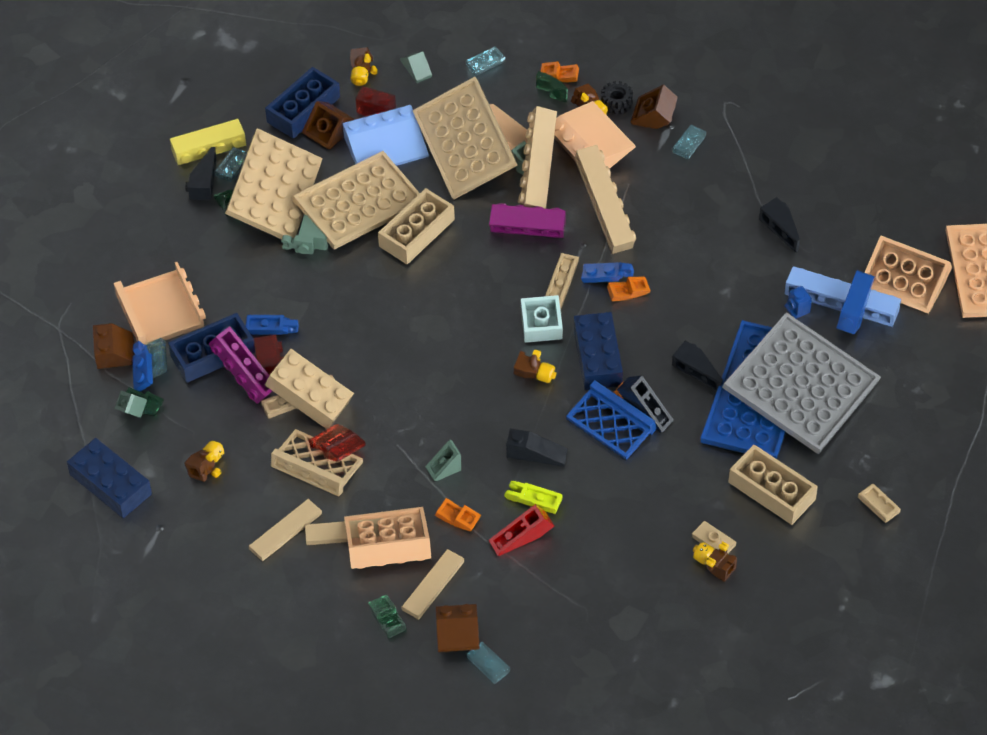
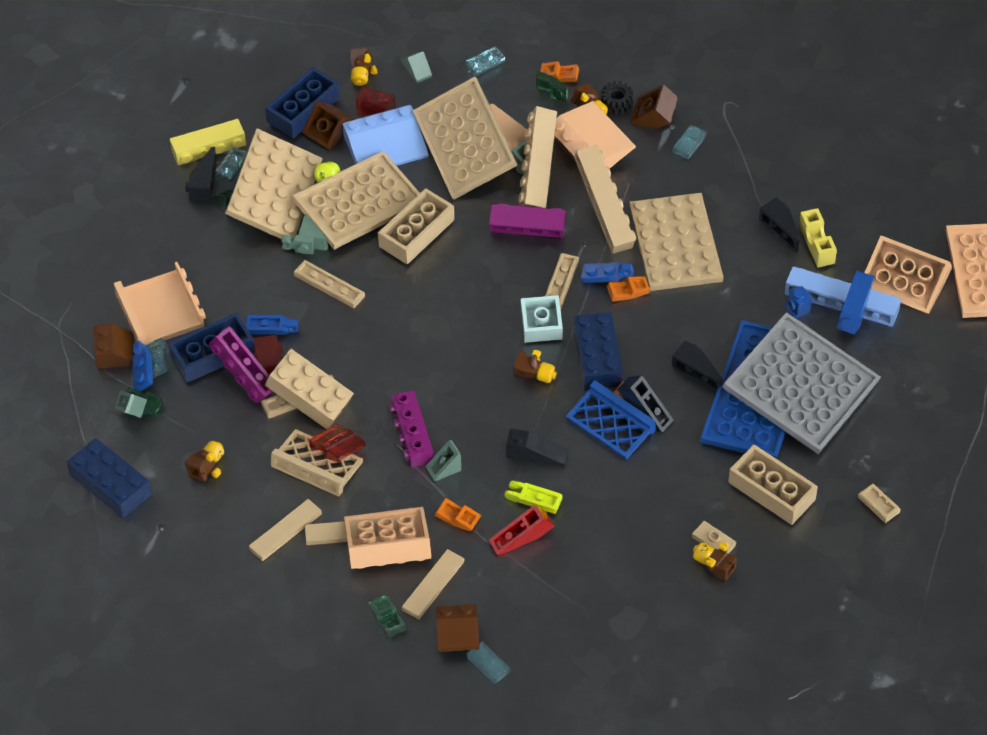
(326, 170): none -> neon yellow head
(329, 284): none -> tan tile
(412, 428): none -> magenta brick
(676, 241): none -> tan plate
(821, 247): none -> light yellow arch

